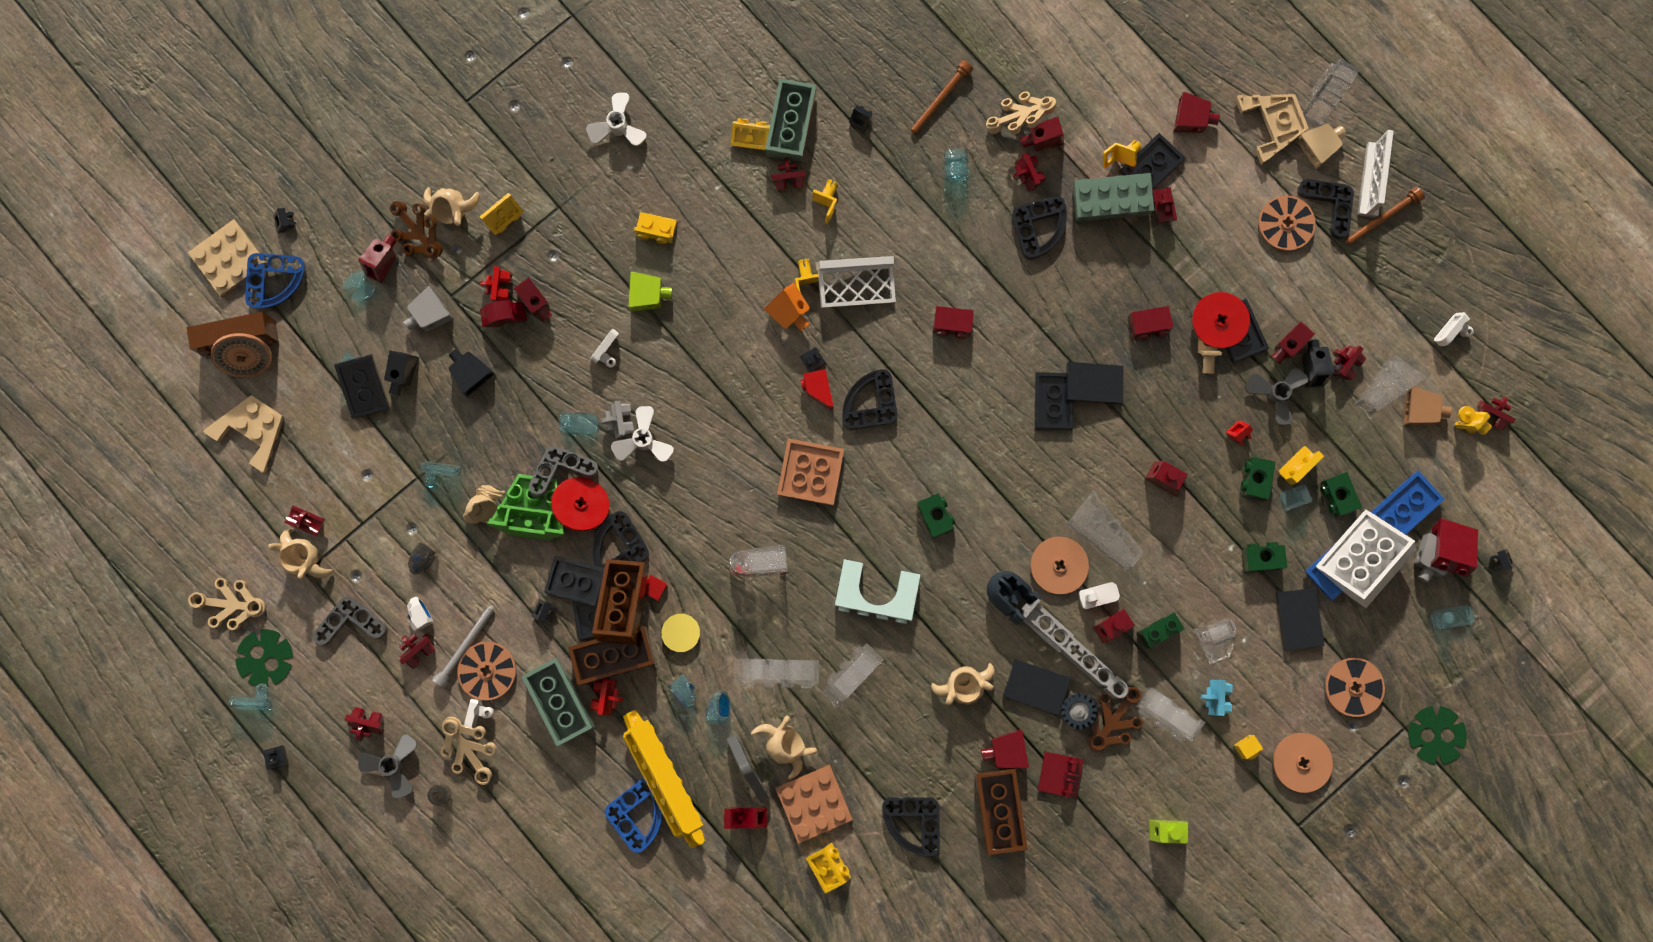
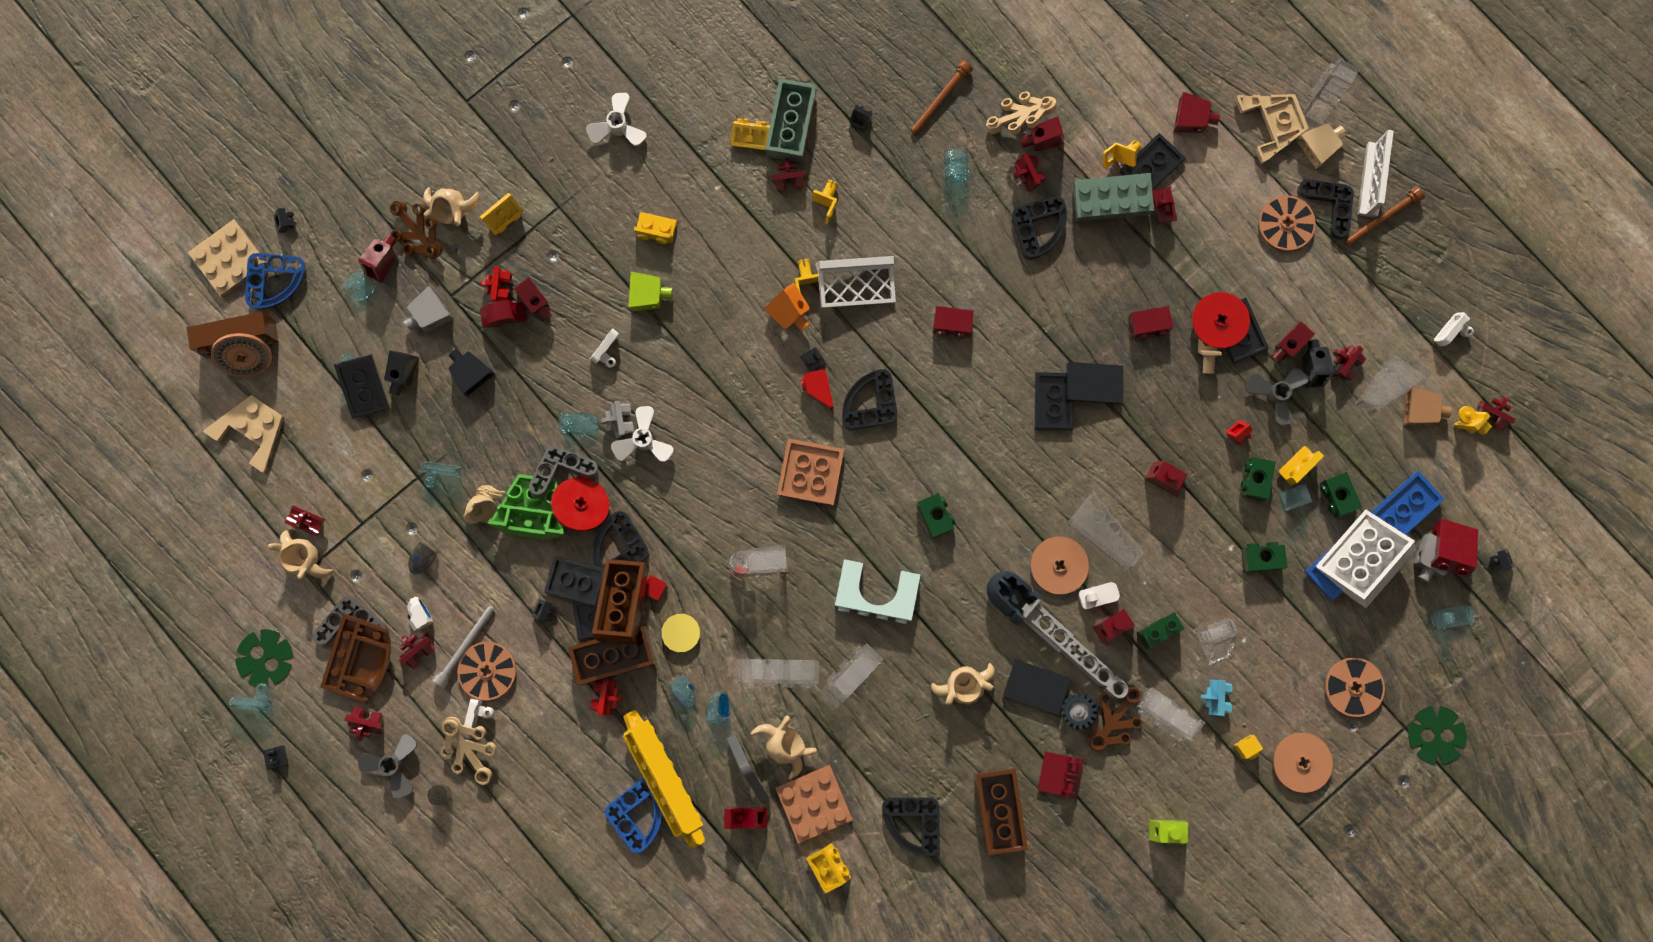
(230, 605): tan plant -> none
(357, 659): none -> reddish brown slope
(558, 702): sand green brick -> none
(1007, 751): dark red torso -> none
(1300, 619): black tile -> none

